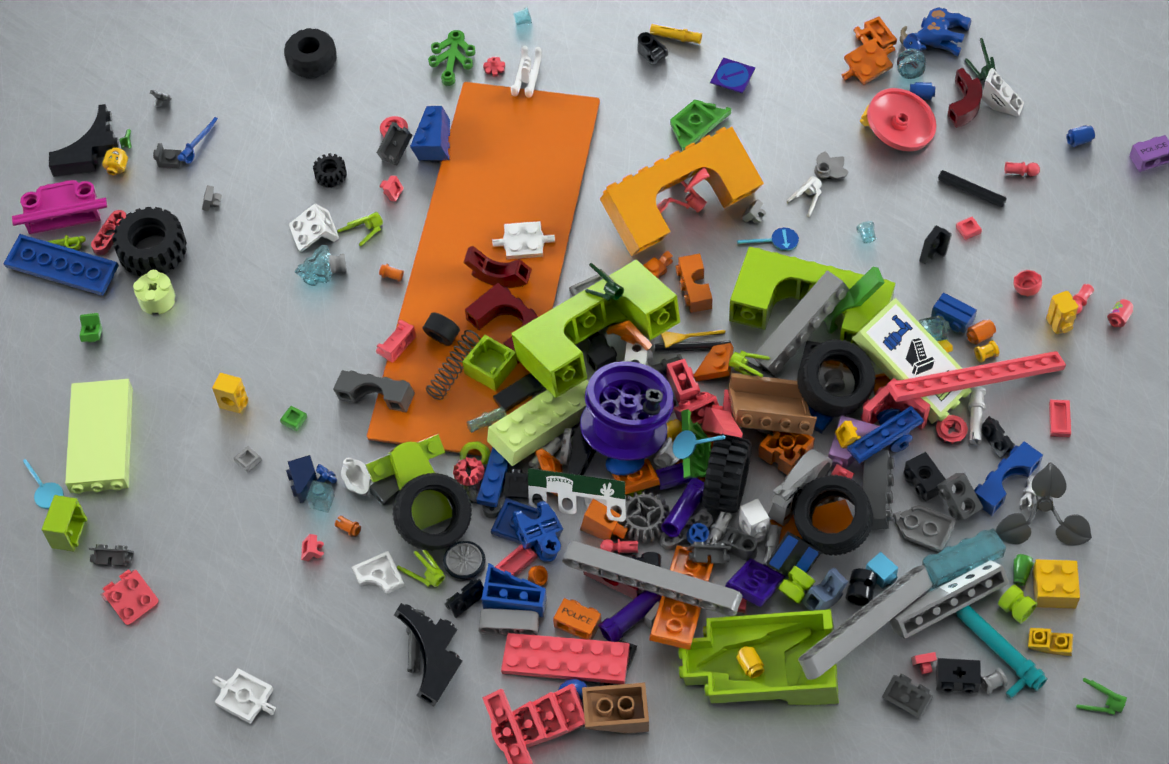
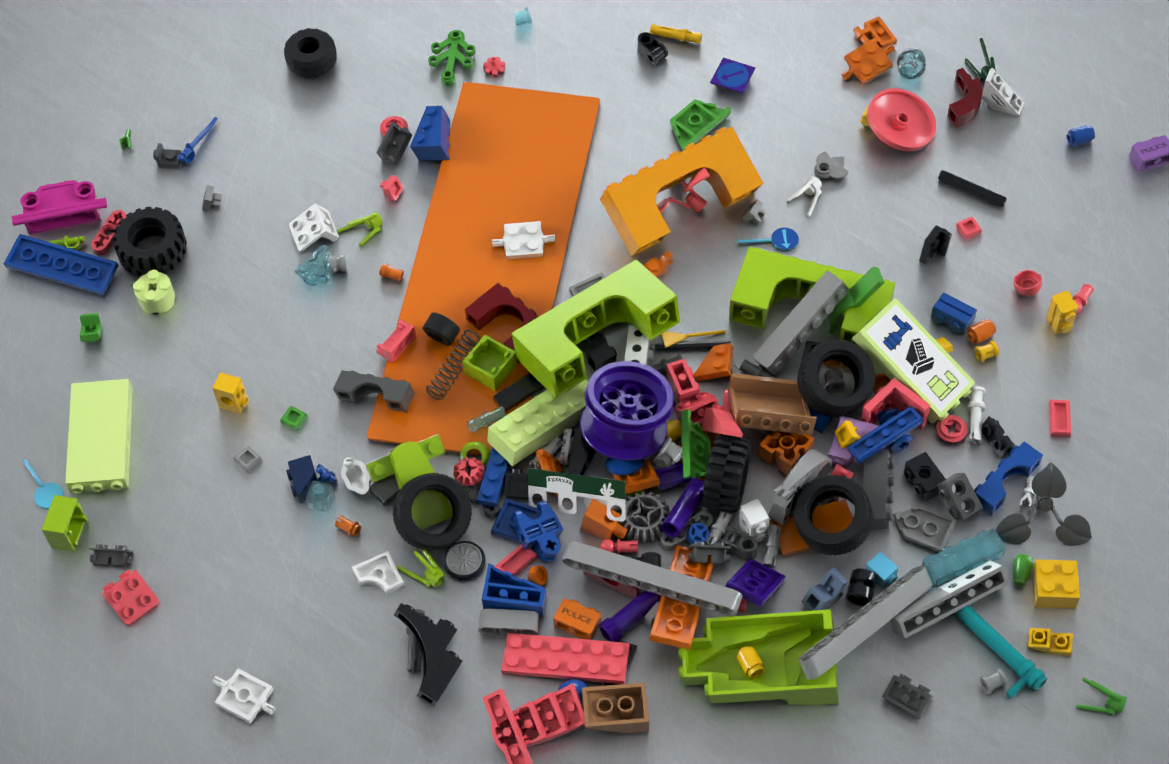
(84, 153): black arch -> none
(115, 161): yellow head -> none
(160, 97): dark grey plant -> none
(310, 546): coral tile -> none
(329, 162): black tyre -> none
(470, 594): black hinge -> none
(492, 272): dark red arch -> none
(525, 73): white piece -> none
(611, 288): dark green plant -> none
(629, 334): orange tile -> none
(652, 404): black bush -> none
(686, 443): medium azure piece -> none
(696, 296): orange arch -> none
(739, 362): lime plant -> none
(791, 552): piece -> none
(796, 584): lime wheel -> none
(867, 231): clear light blue piece -> none
(923, 90): blue brick -> none
(924, 661): coral tile -> none
(936, 31): blue animal -> none
(936, 327): clear light blue brick -> none
(967, 670): black brick -> none
(976, 376): coral plate -> none
(1020, 606): lime wheel -> none
(1031, 169): coral pin -> none
(1120, 313): coral brick -> none

